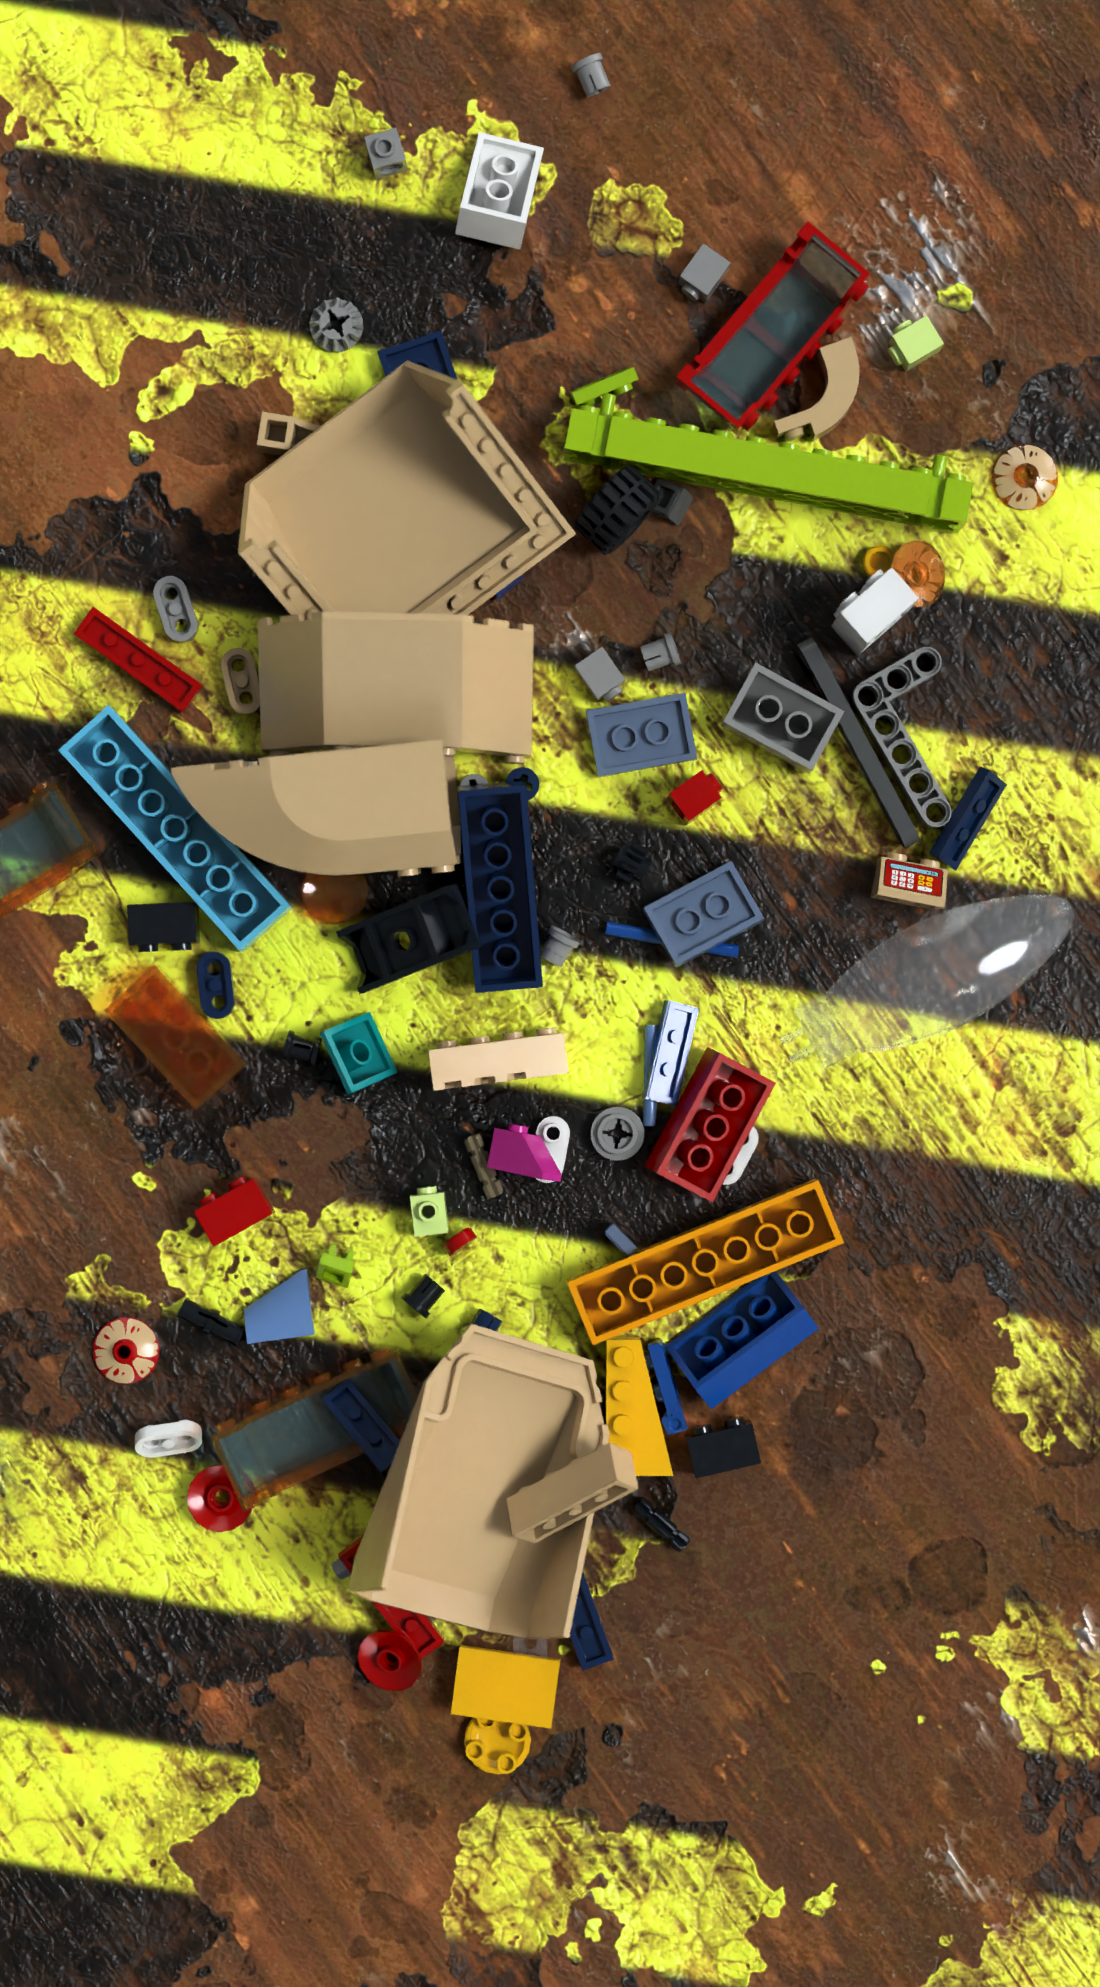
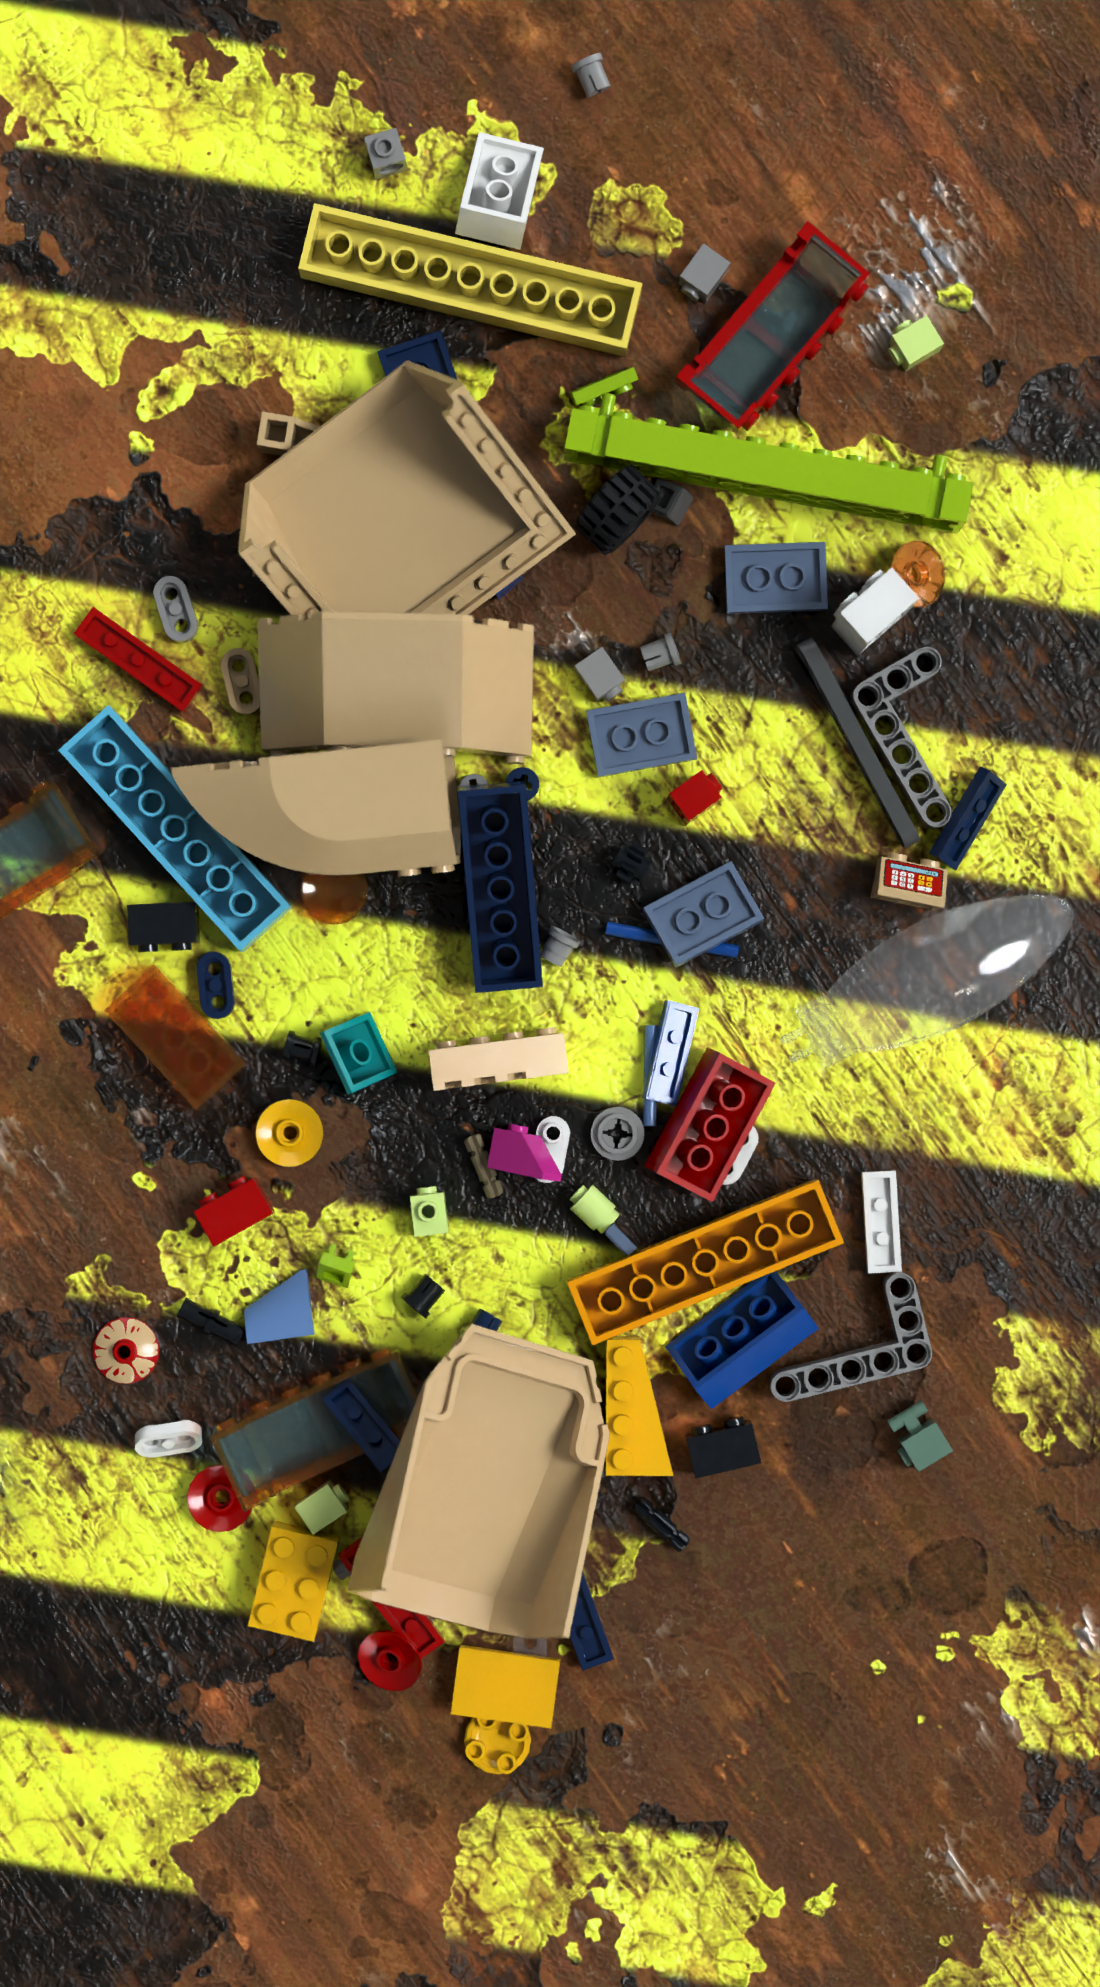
(271, 1134): none -> yellow dish
(293, 1581): none -> yellow brick
(322, 1506): none -> yellowish green brick
(330, 339): light grey gear -> none
(436, 929): black piece -> none
(459, 1241): red tile -> none
(469, 280): none -> light yellow brick
(572, 1493): tan brick -> none
(593, 1208): none -> yellowish green brick
(666, 1388): blue hinge -> none
(775, 577): none -> sand blue plate
(782, 718): light grey slope -> none
(841, 375): tan arch -> none
(865, 1356): none -> light grey beam
(877, 558): yellow tile -> none
(881, 1221): none -> white plate
(923, 1442): none -> sand green brick
(1013, 489): tan dish -> none

